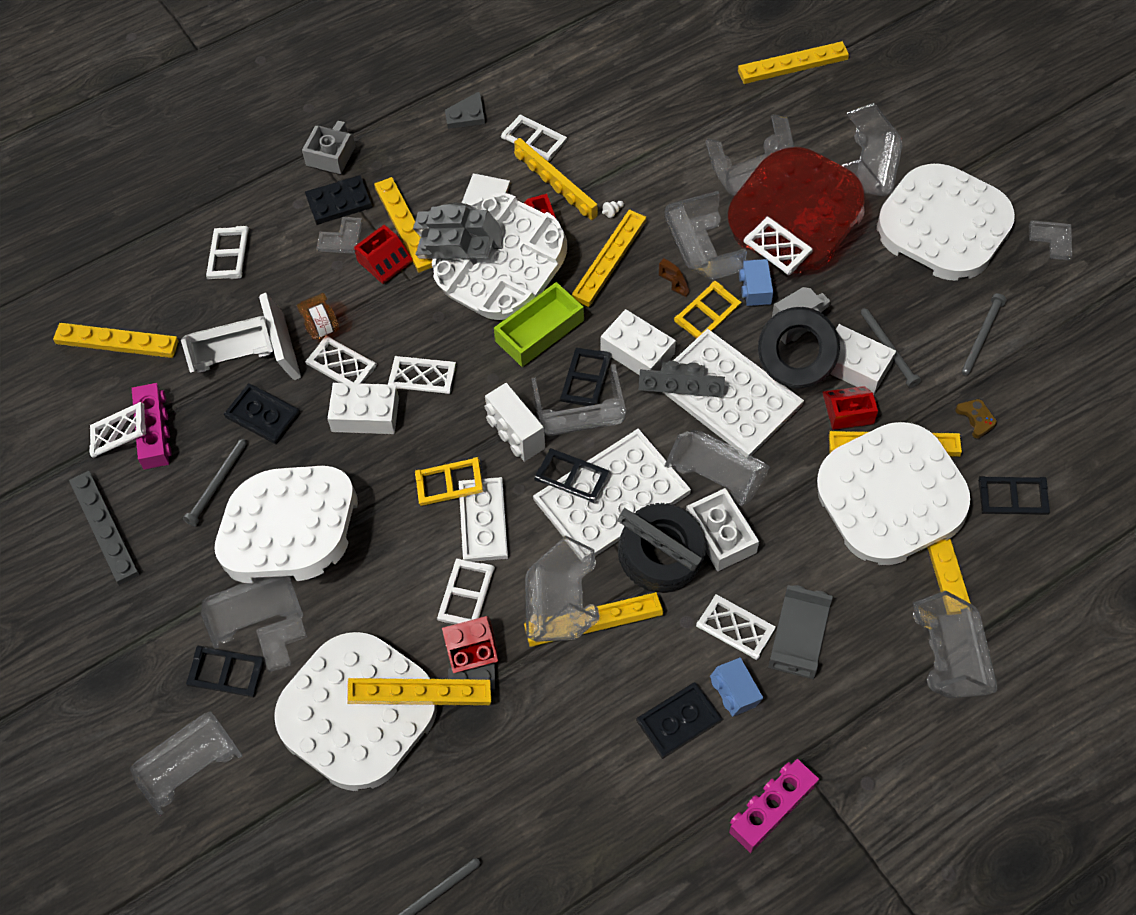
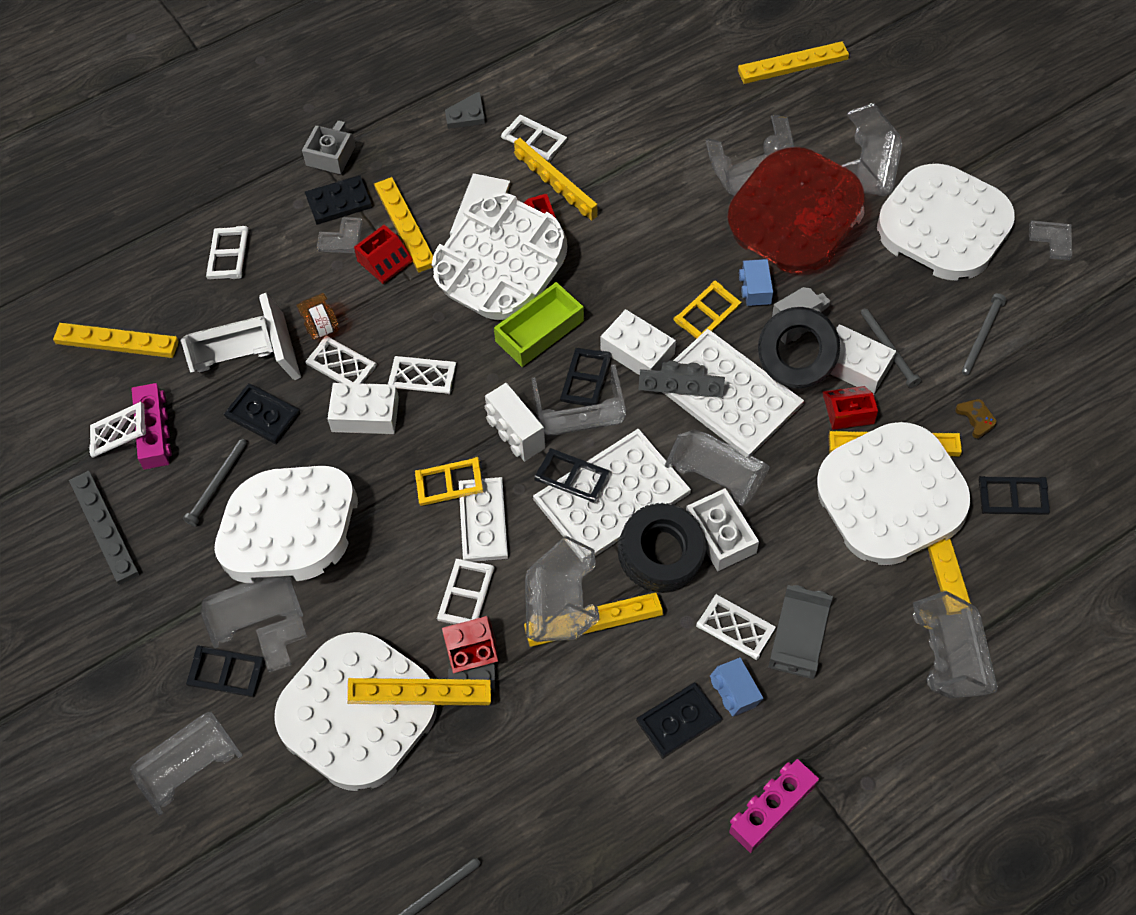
(447, 229): dark grey piece -> none
(609, 258): yellow plate -> none
(611, 208): white hair -> none
(659, 539): dark grey tile -> none
(672, 273): reddish brown slope -> none
(688, 225): clear windscreen -> none
(797, 259): white window -> none

